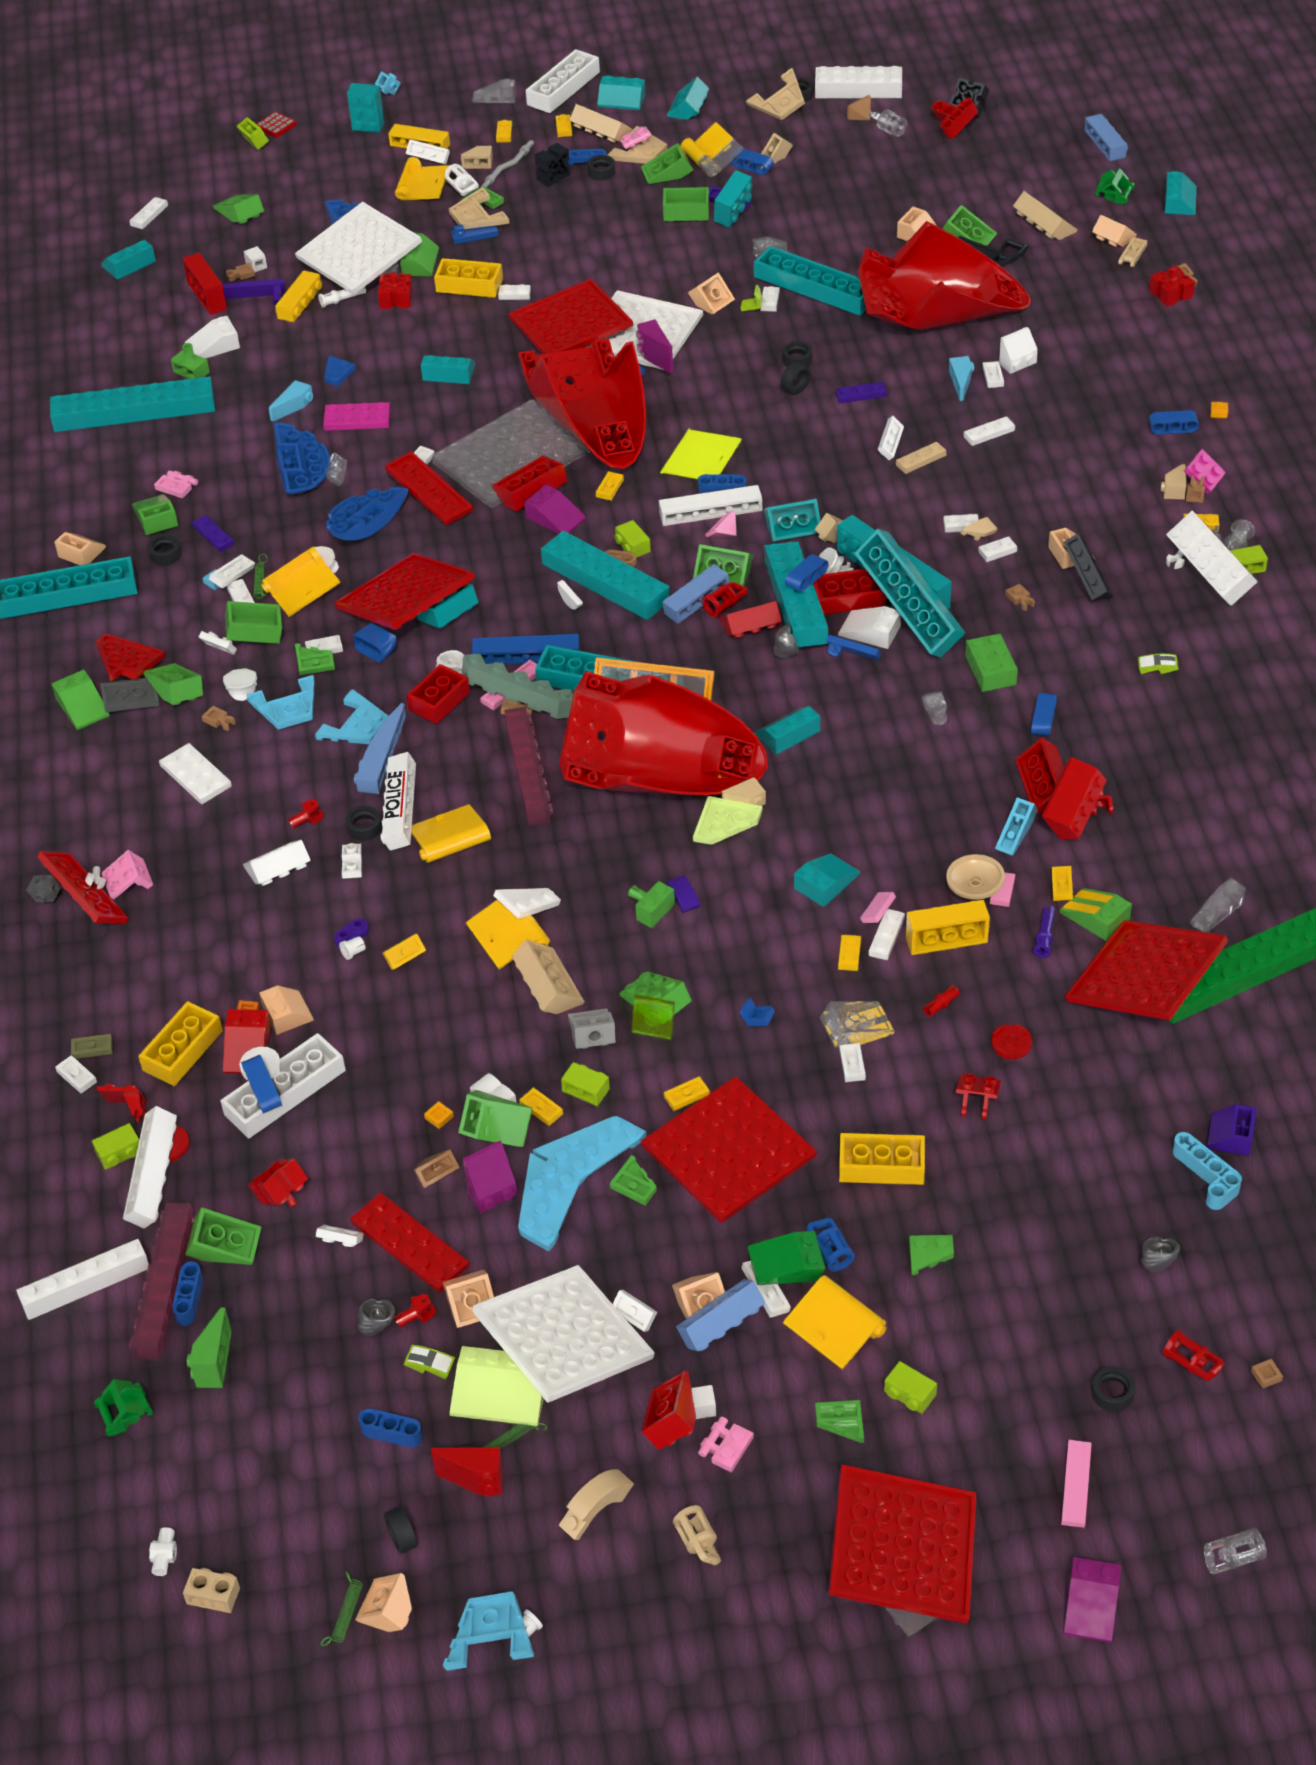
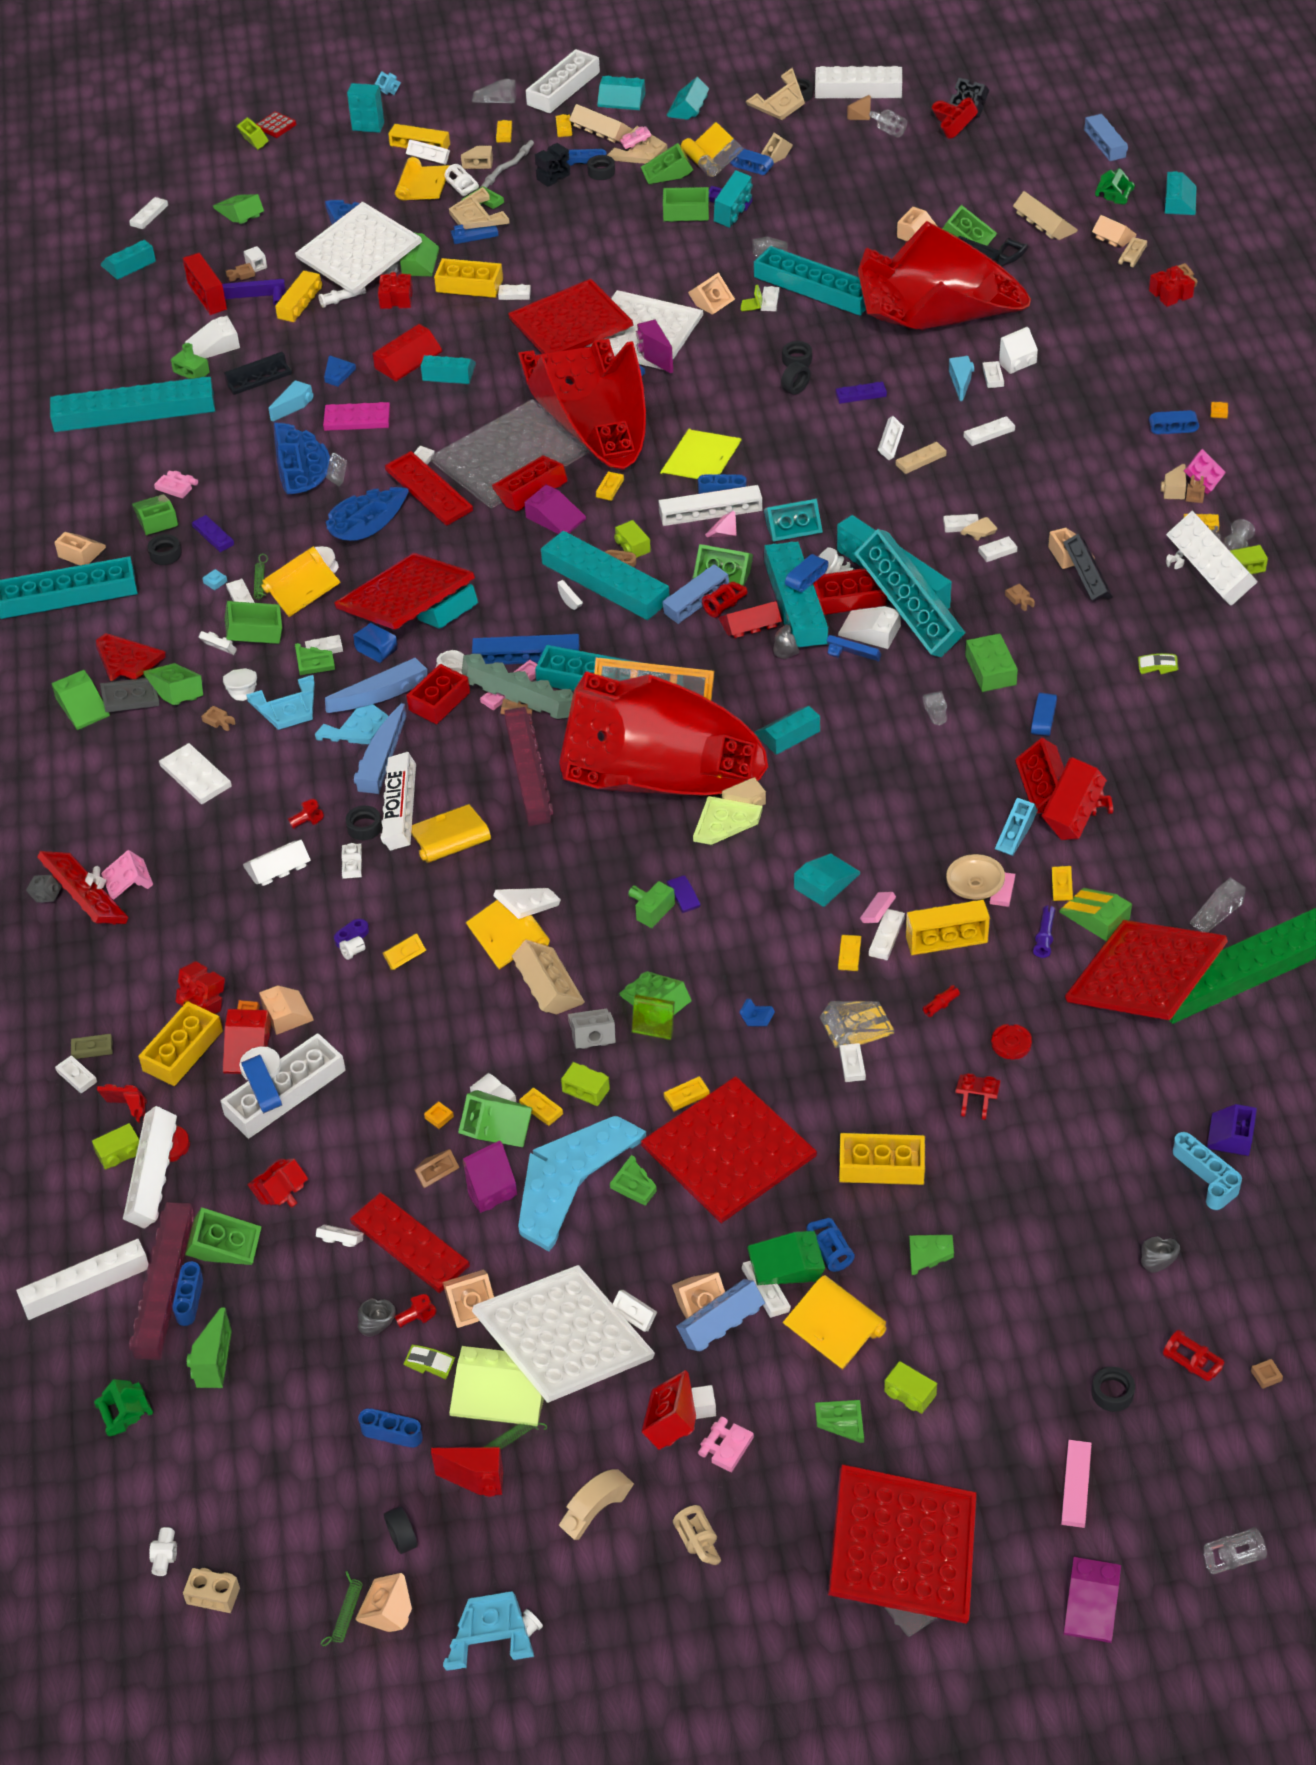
(200, 987): none -> red brick
(231, 571): white plate -> none
(255, 371): none -> black fence
(378, 687): none -> medium blue slope
(406, 352): none -> red slope
(828, 528): tan slope -> none

